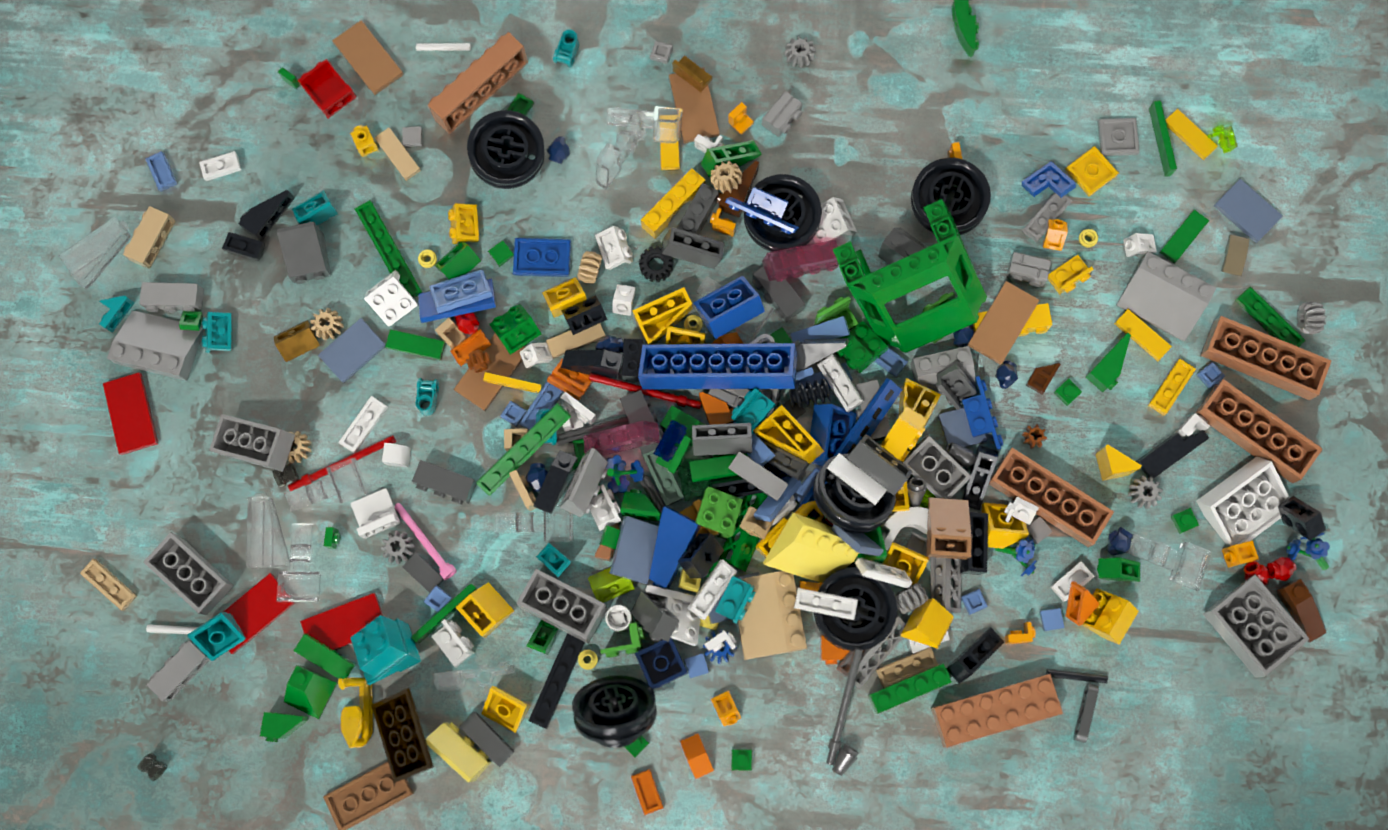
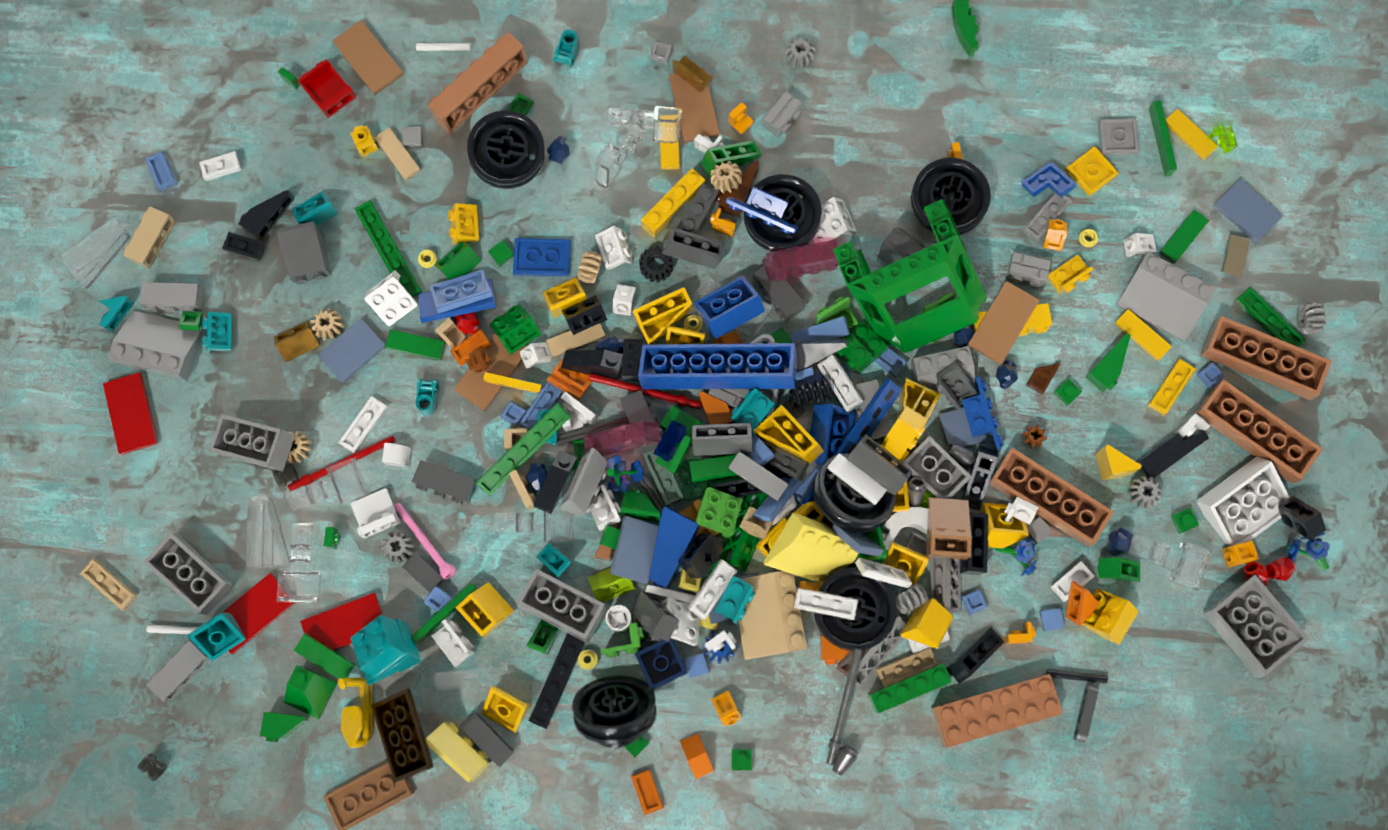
(1302, 608): reddish brown slope -> none

